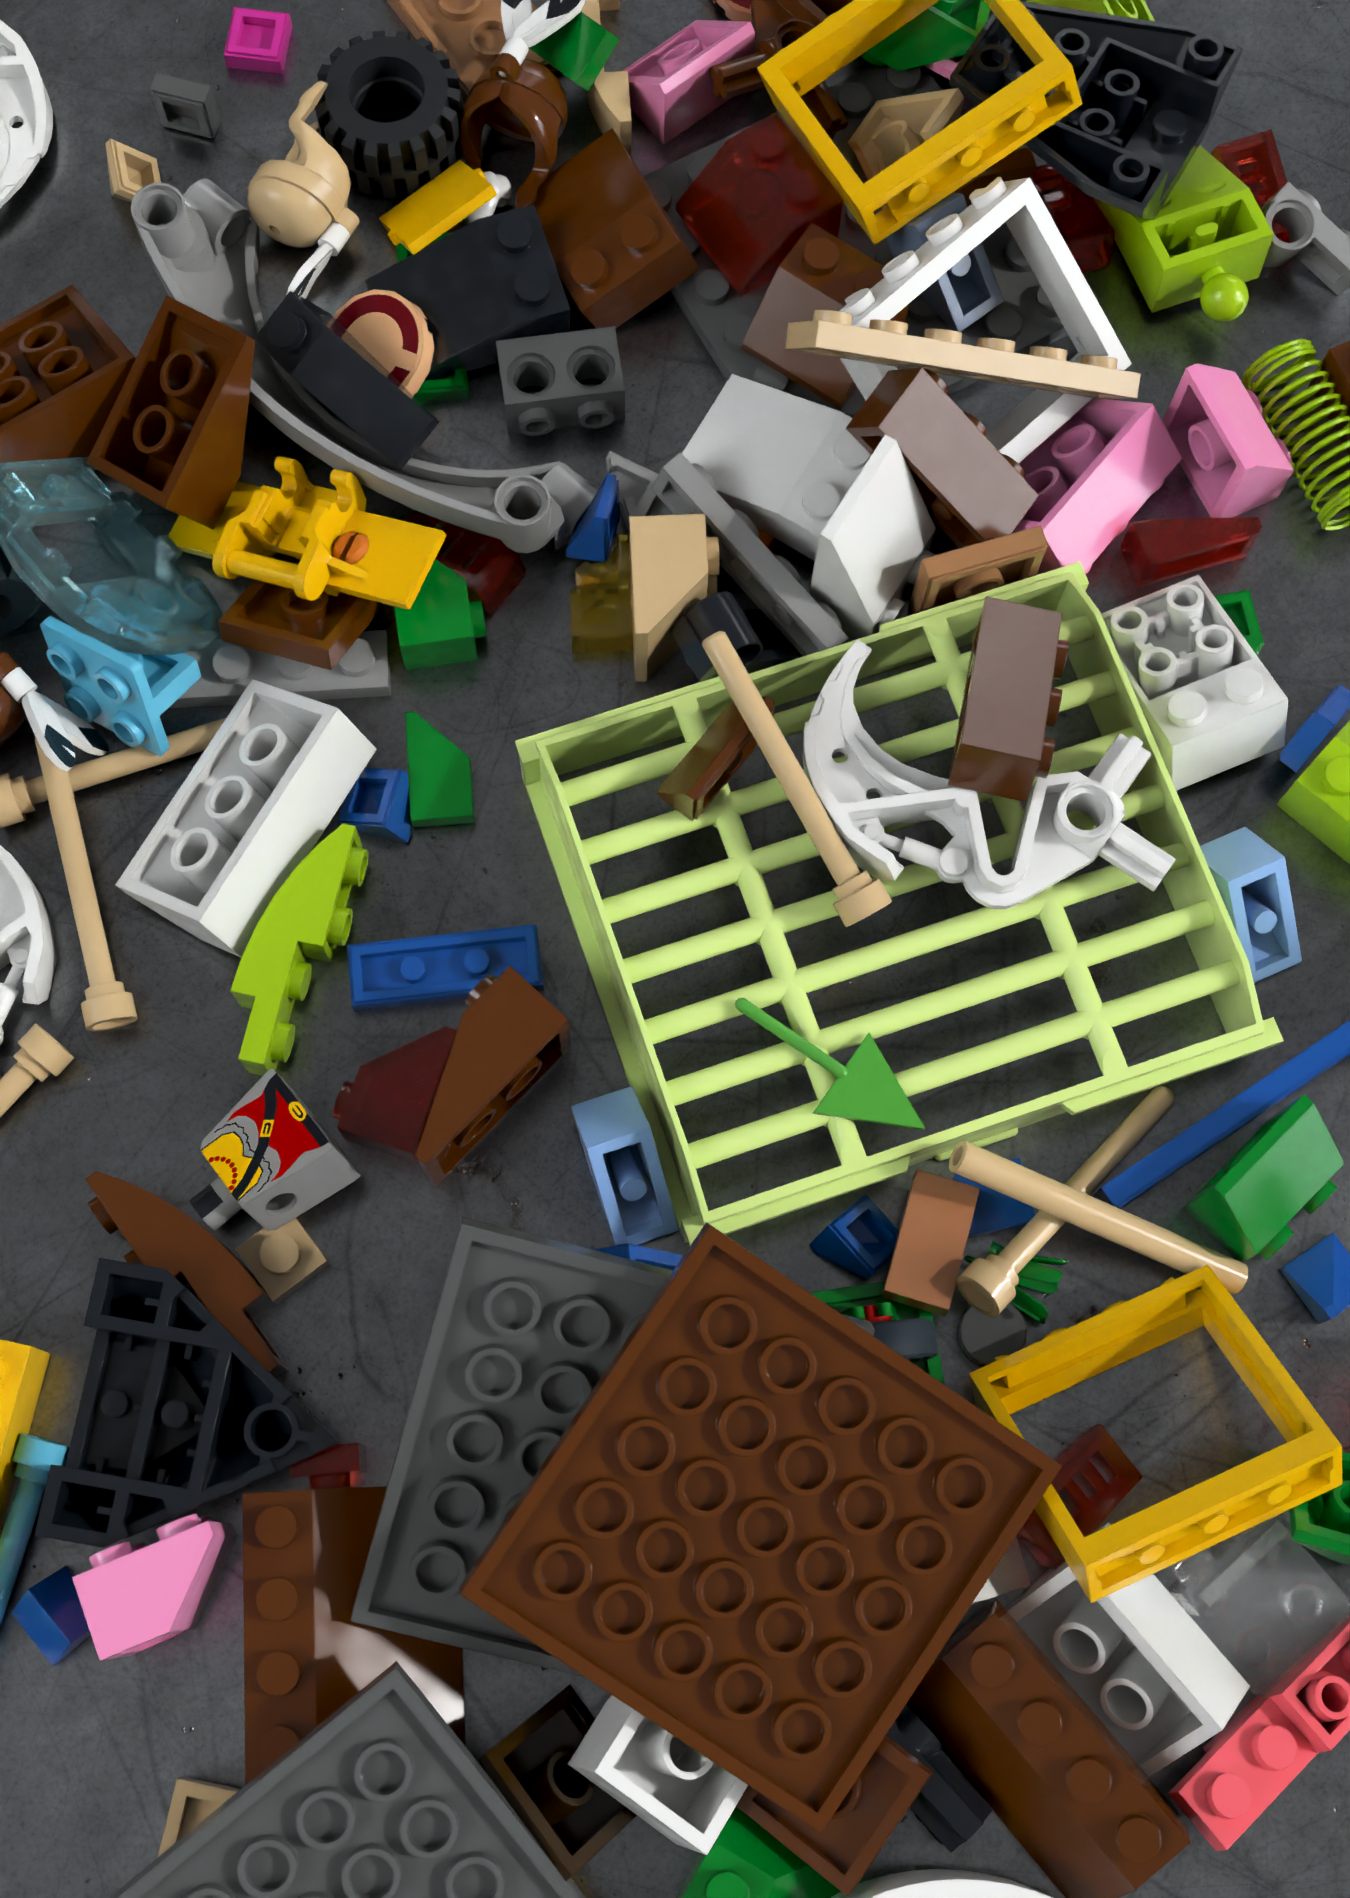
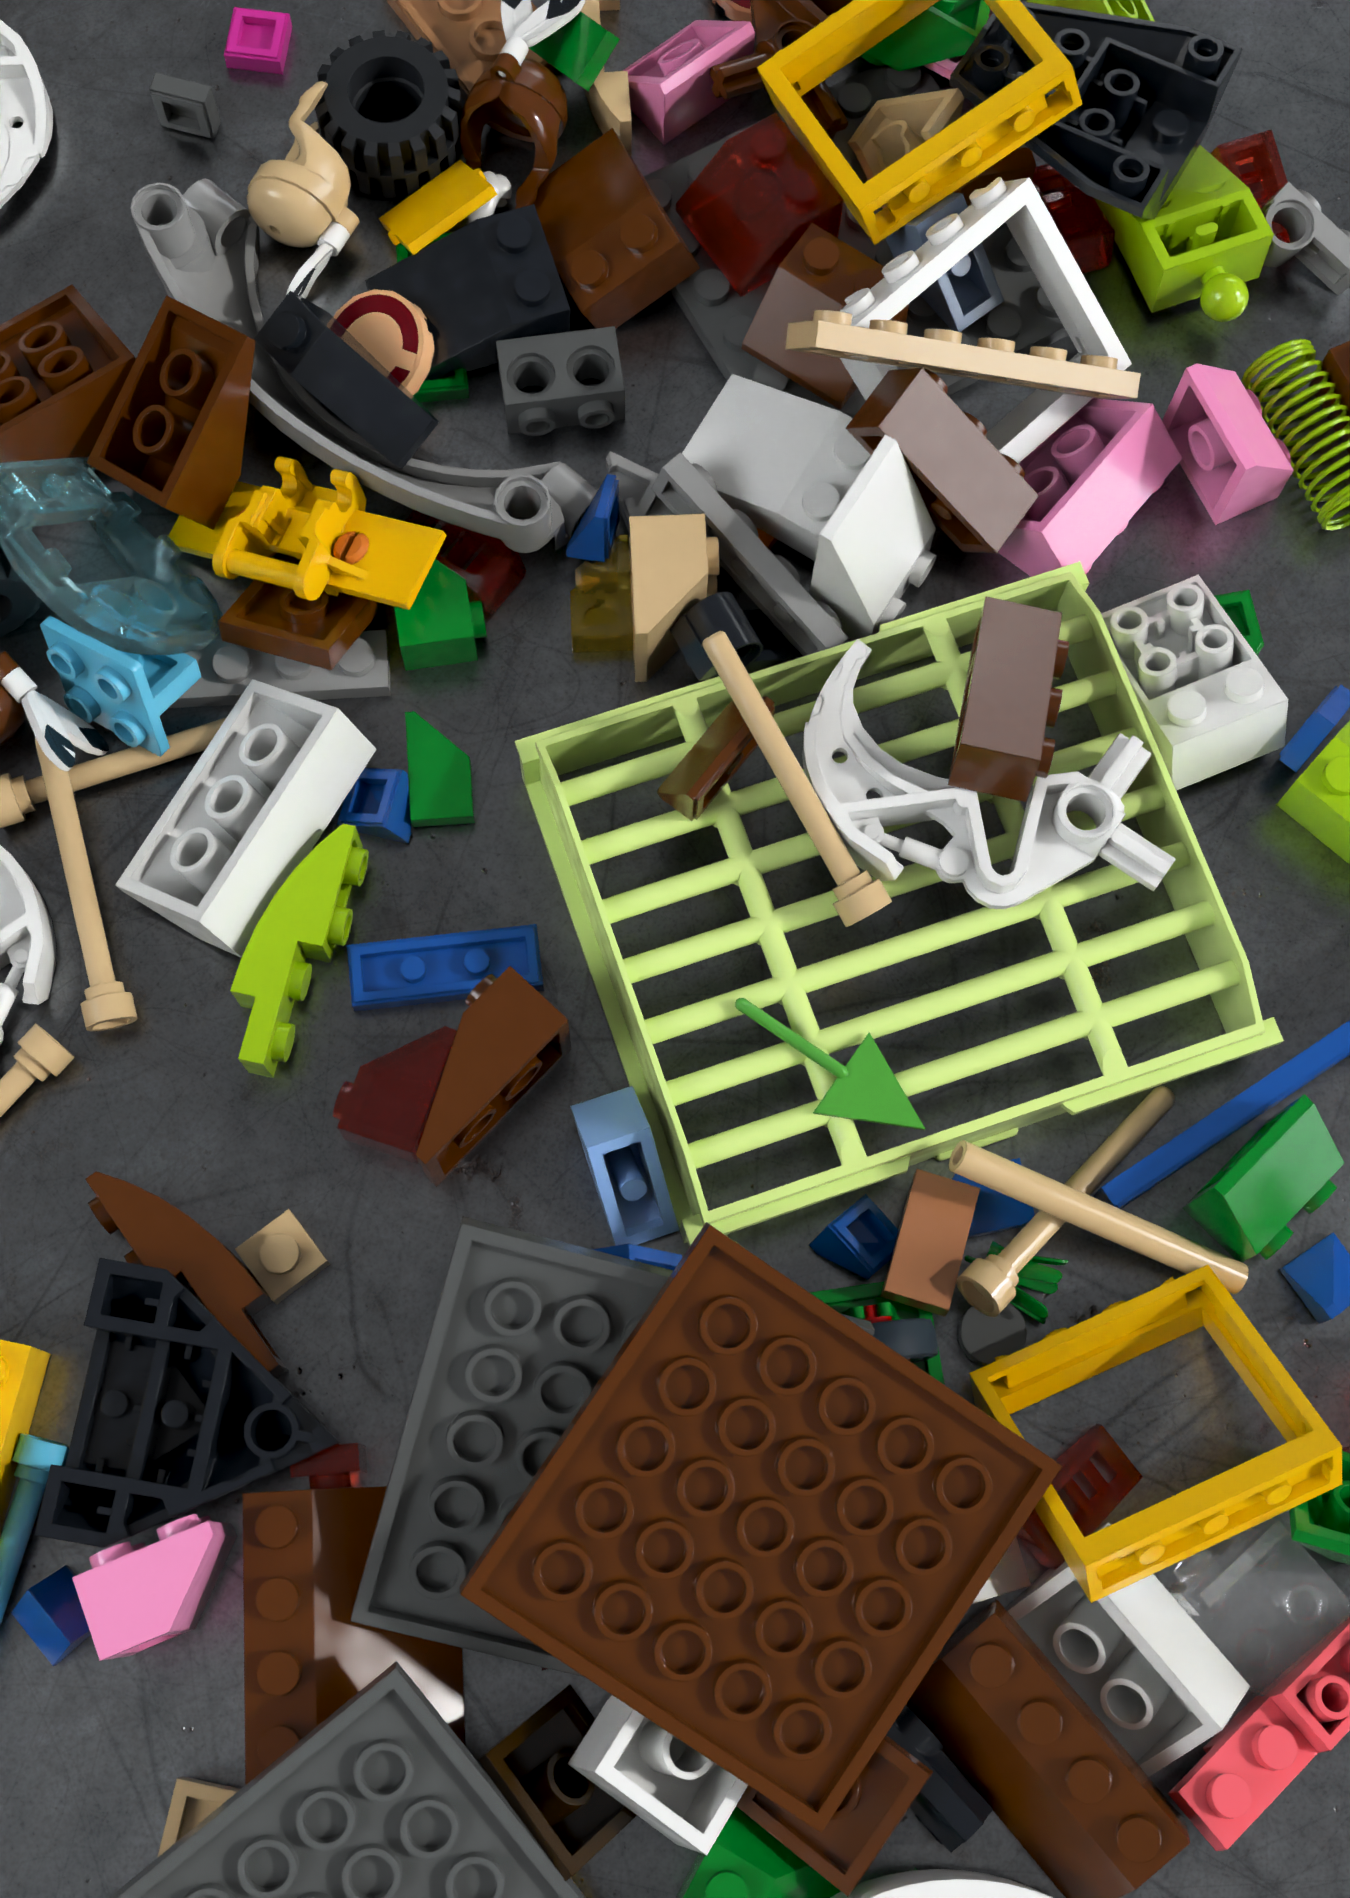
(129, 170): tan slope -> none
(270, 1159): torso -> none
(977, 568): medium nougat tile -> none
(1176, 547): clear red slope -> none
(1257, 898): light blue slope -> none

